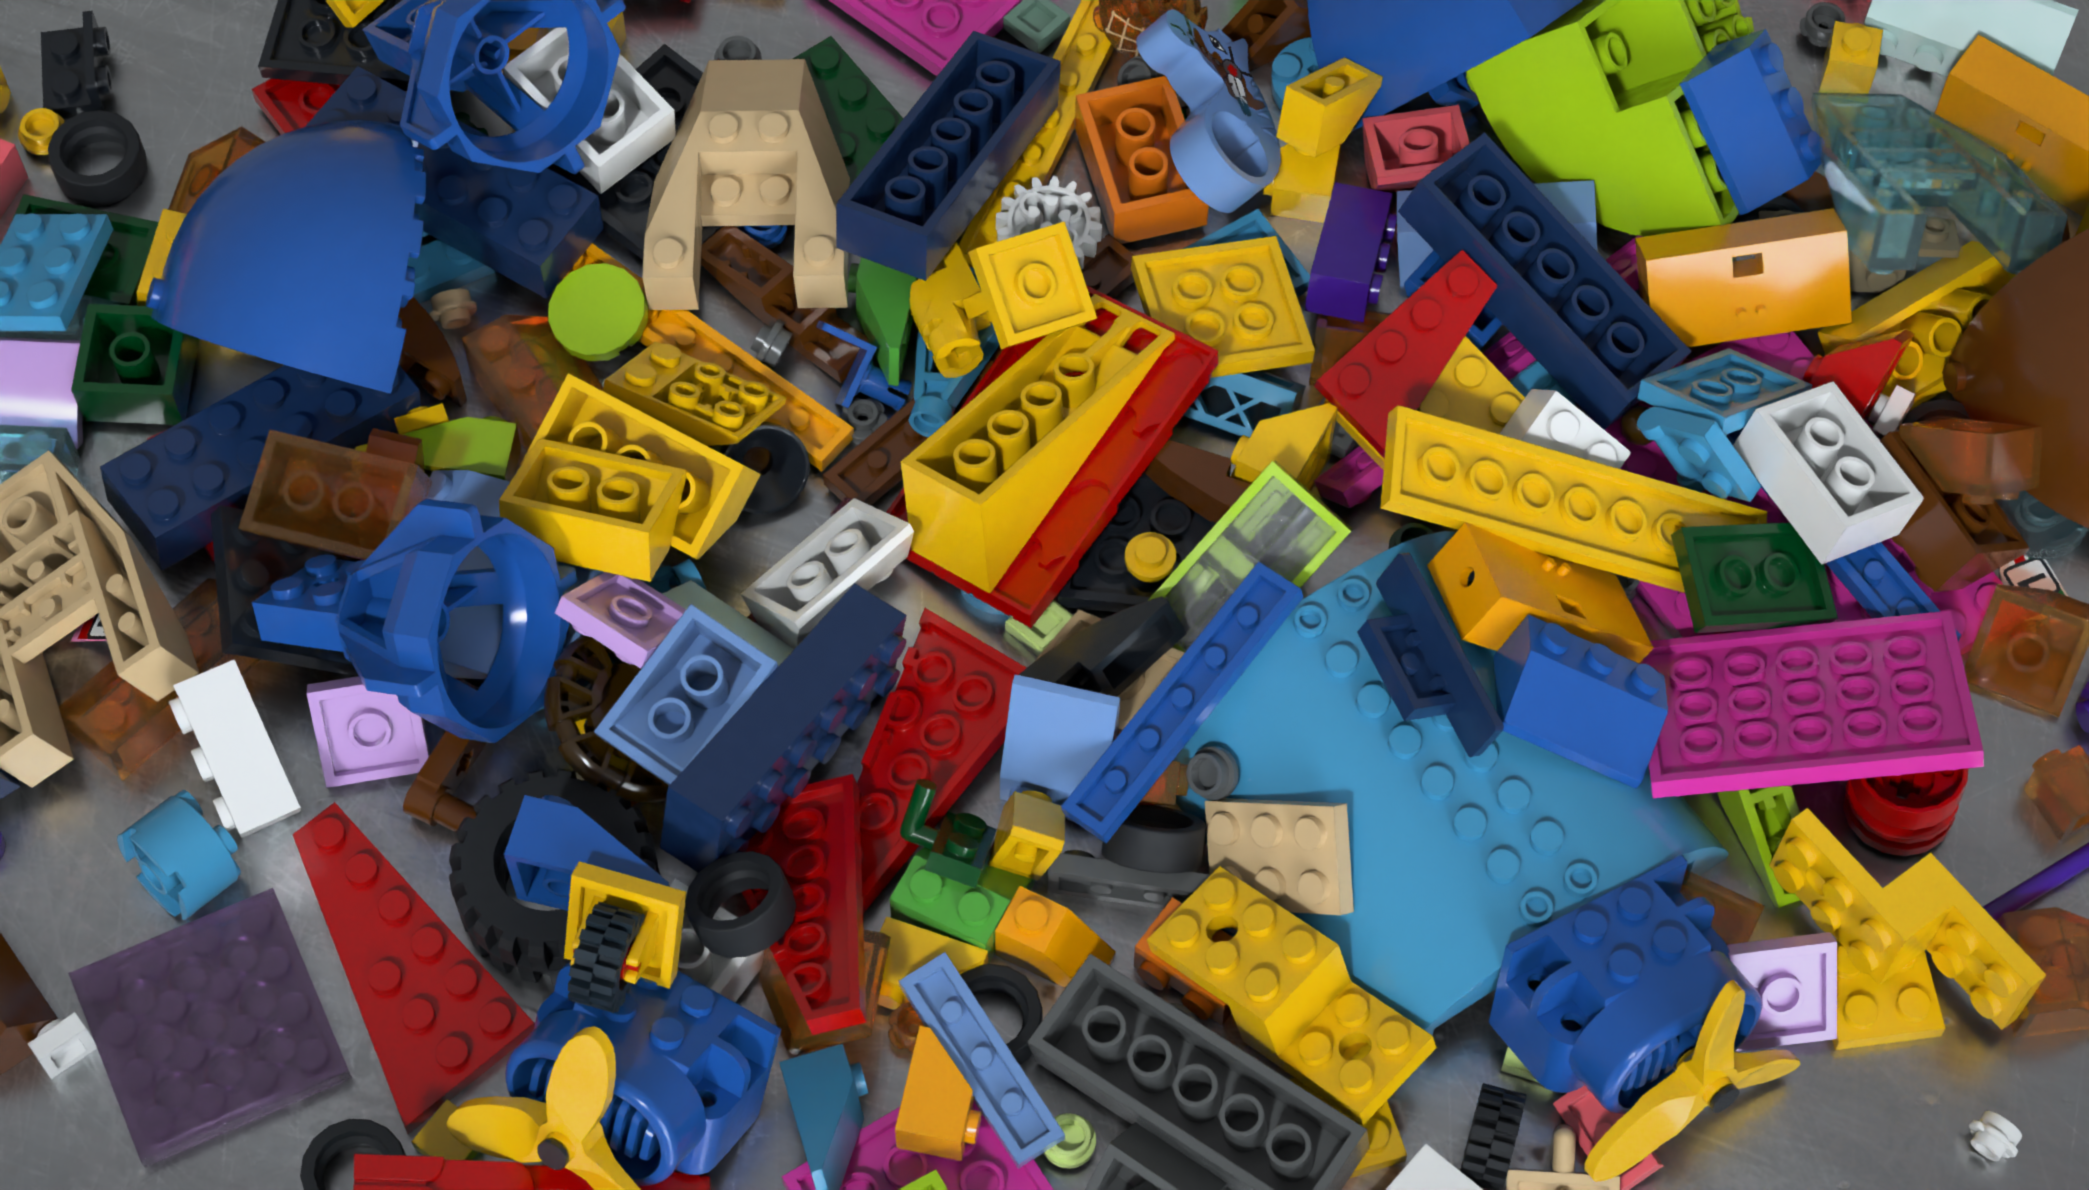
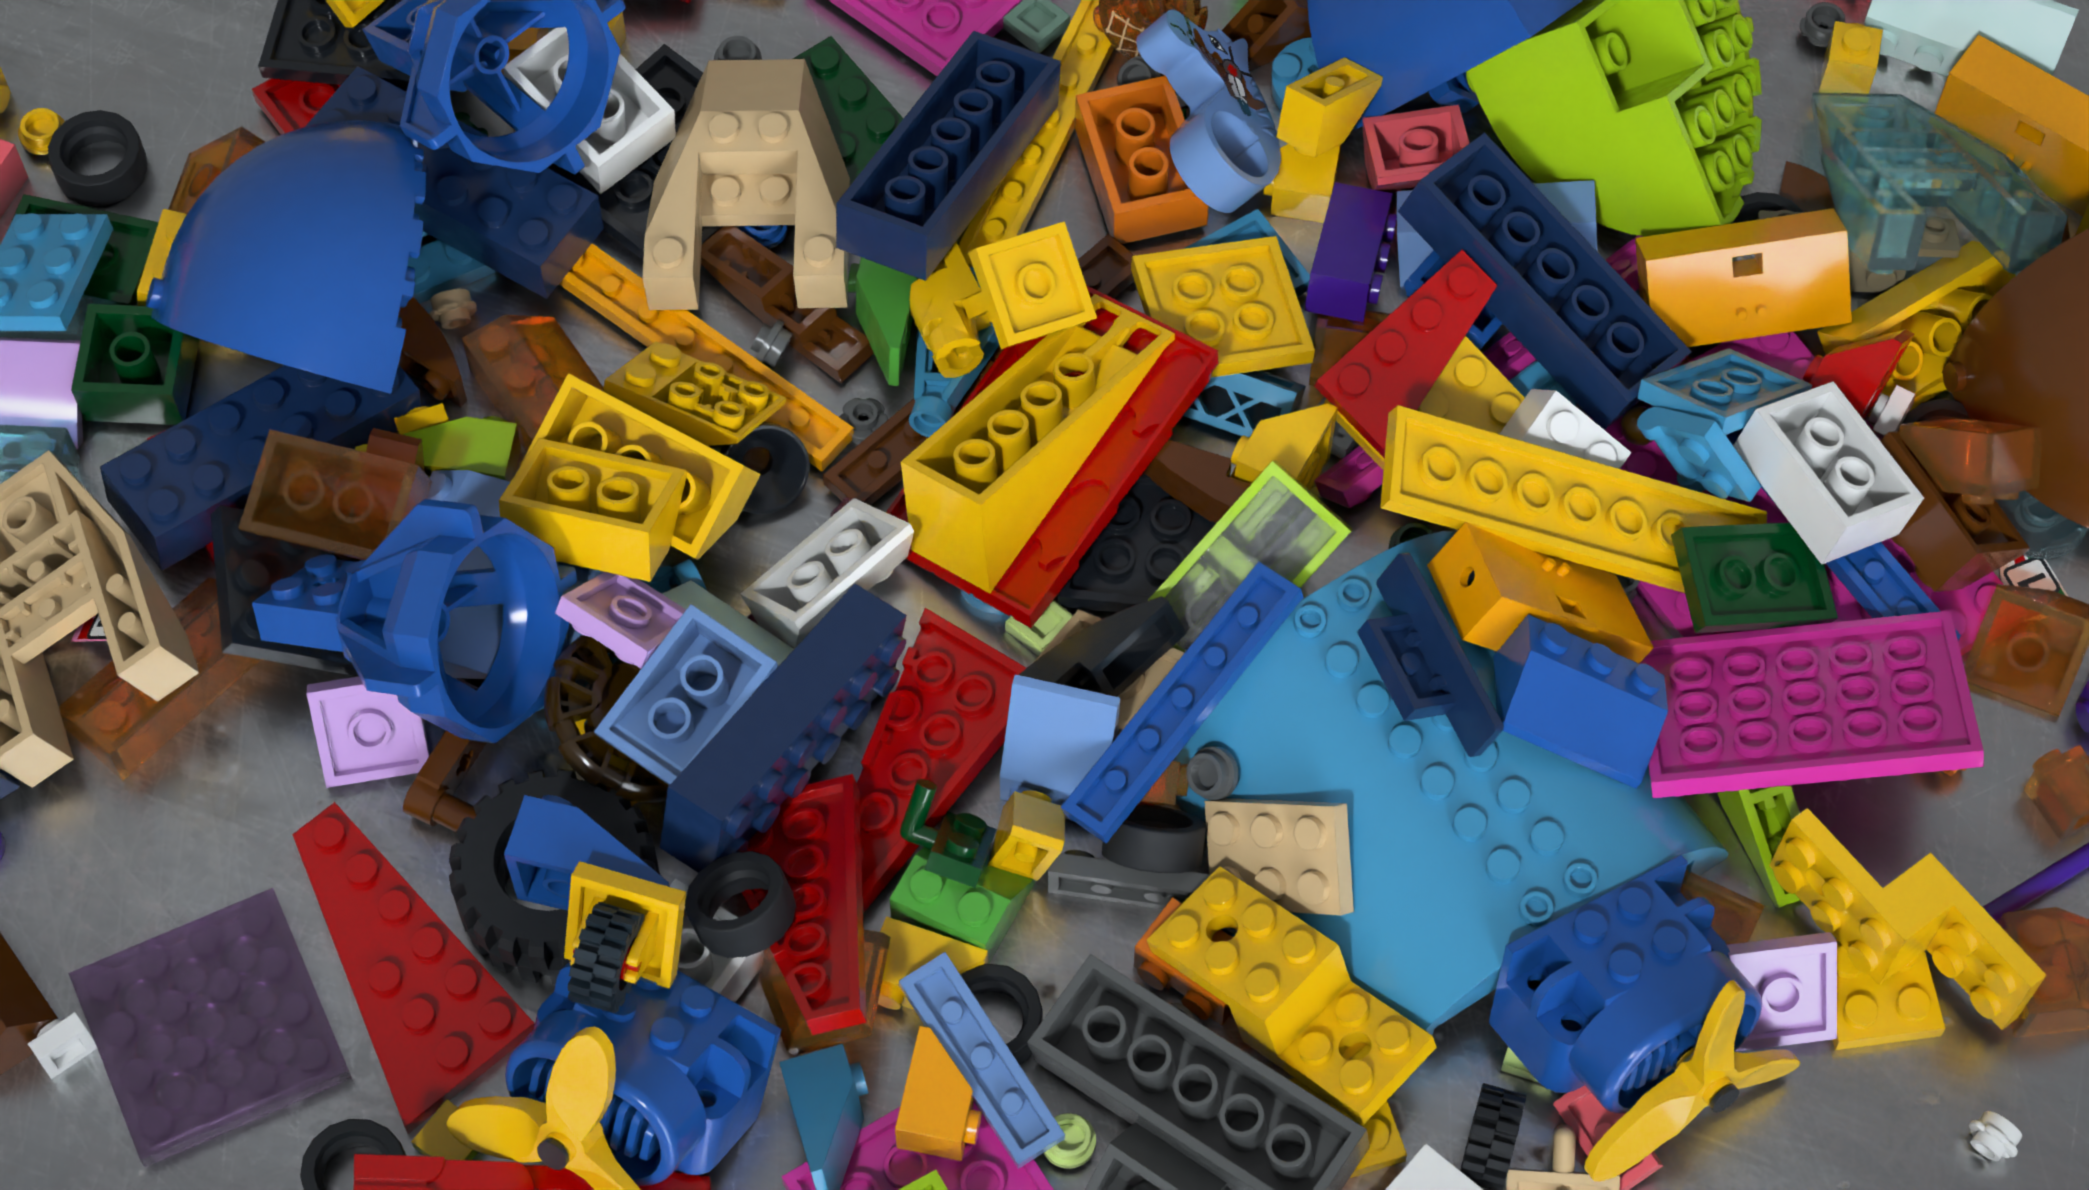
(74, 68): black bracket -> none
(180, 855): dark azure brick -> none
(234, 750): white brick -> none
(598, 312): lime tile -> none
(864, 376): blue bracket -> none
(900, 1021): clear orange plate -> none
(1047, 938): light orange slope -> none
(1056, 204): white gear -> none
(1150, 557): yellow plate -> none
(1752, 120): blue slope -> none
(1905, 824): red wheel -> none

